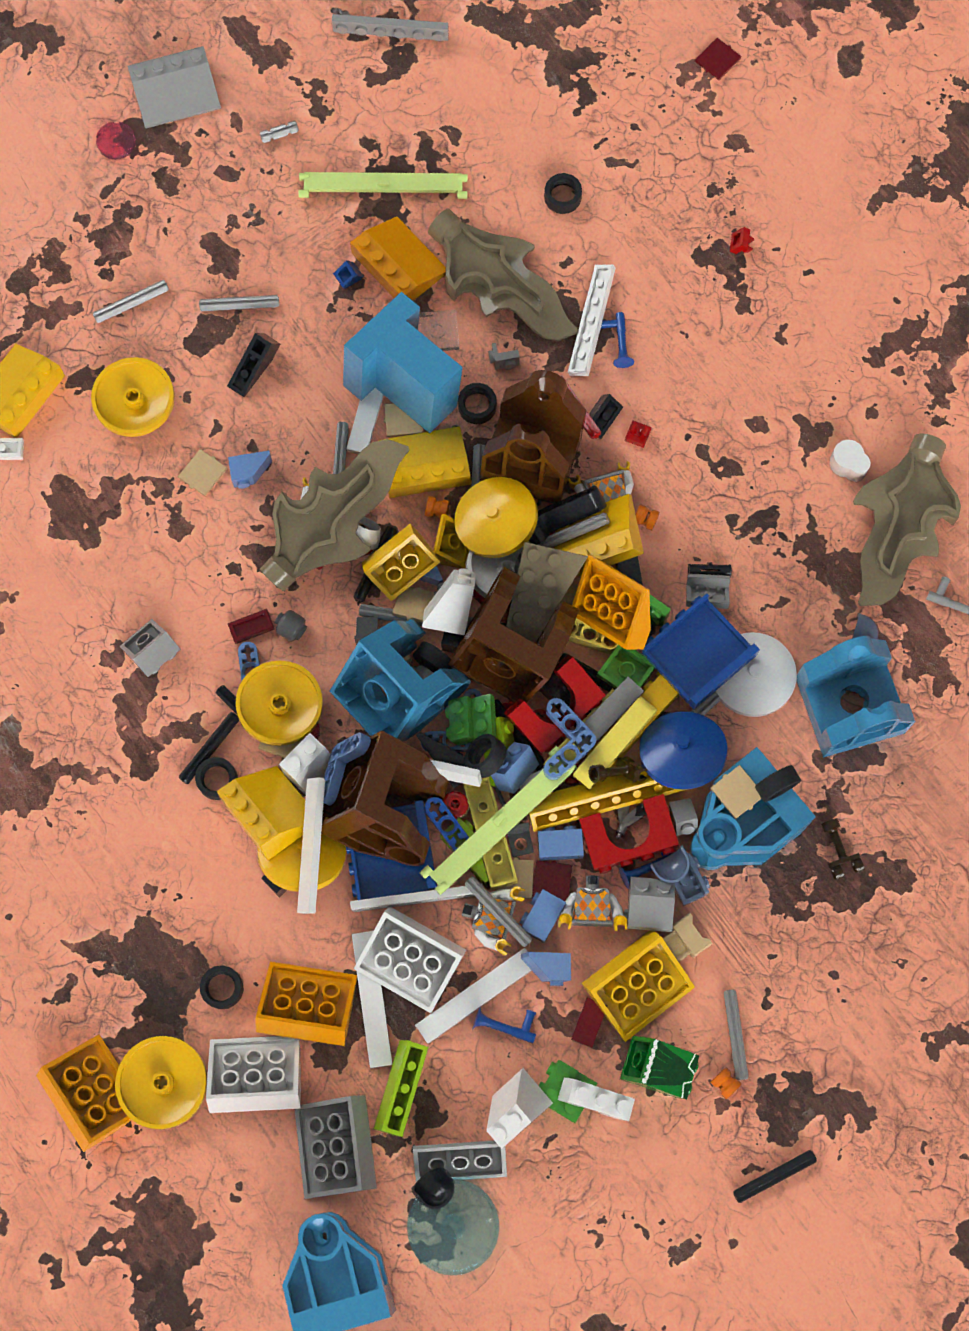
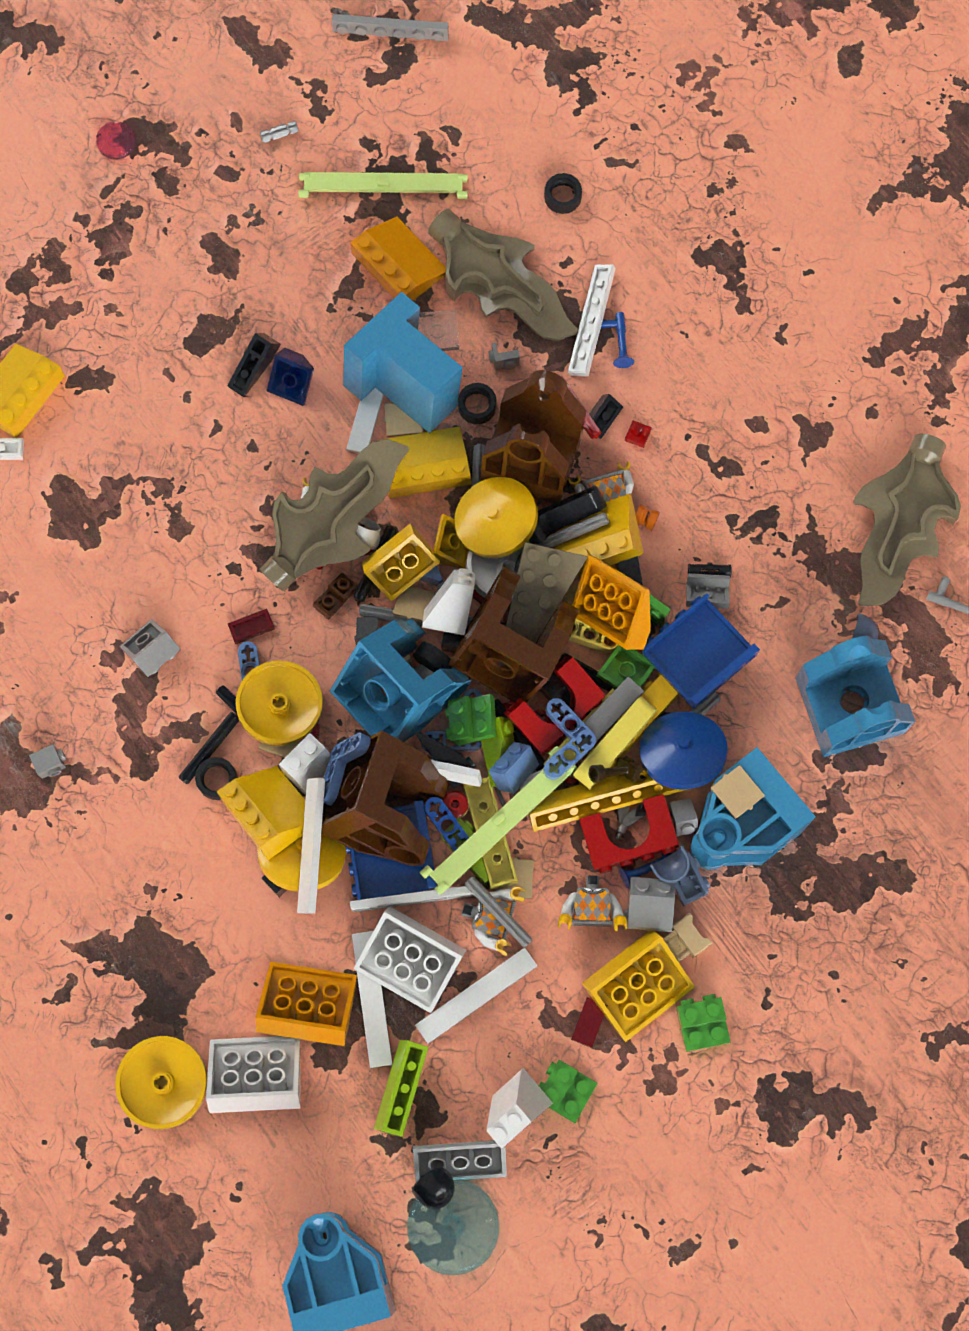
(48, 761): none -> light grey brick
(84, 1091): light orange slope -> none
(130, 301): axle -> none
(133, 396): yellow dish -> none
(174, 87): light grey slope -> none
(202, 472): tan piece -> none
(204, 987): black tyre -> none
(239, 303): light grey axle -> none
(248, 468): medium blue slope -> none
(290, 376): none -> clear blue slope
(290, 625): dark grey head -> none
(335, 596): none -> reddish brown slope
(335, 1147): light grey slope -> none
(340, 447): light grey axle -> none
(348, 274): blue slope -> none
(436, 507): orange wheel -> none
(494, 759): black tyre -> none
(520, 1033): blue piece -> none
(521, 830): dark grey bracket -> none
(543, 915): medium blue brick -> none
(549, 966): medium blue slope -> none
(552, 878): dark red piece -> none
(560, 844): medium blue brick -> none
(596, 1099): white arch -> none
(660, 1067): slope -> none
(703, 1023): none -> bright green plate
(718, 58): dark red piece -> none
(726, 1083): orange wheel -> none
(736, 1036): light grey axle -> none
(740, 241): red tile -> none
(762, 683): white dish -> none
(774, 1176): black axle -> none
(778, 783): black tyre -> none
(832, 828): dark brown bar -> none
(849, 460): white piece -> none

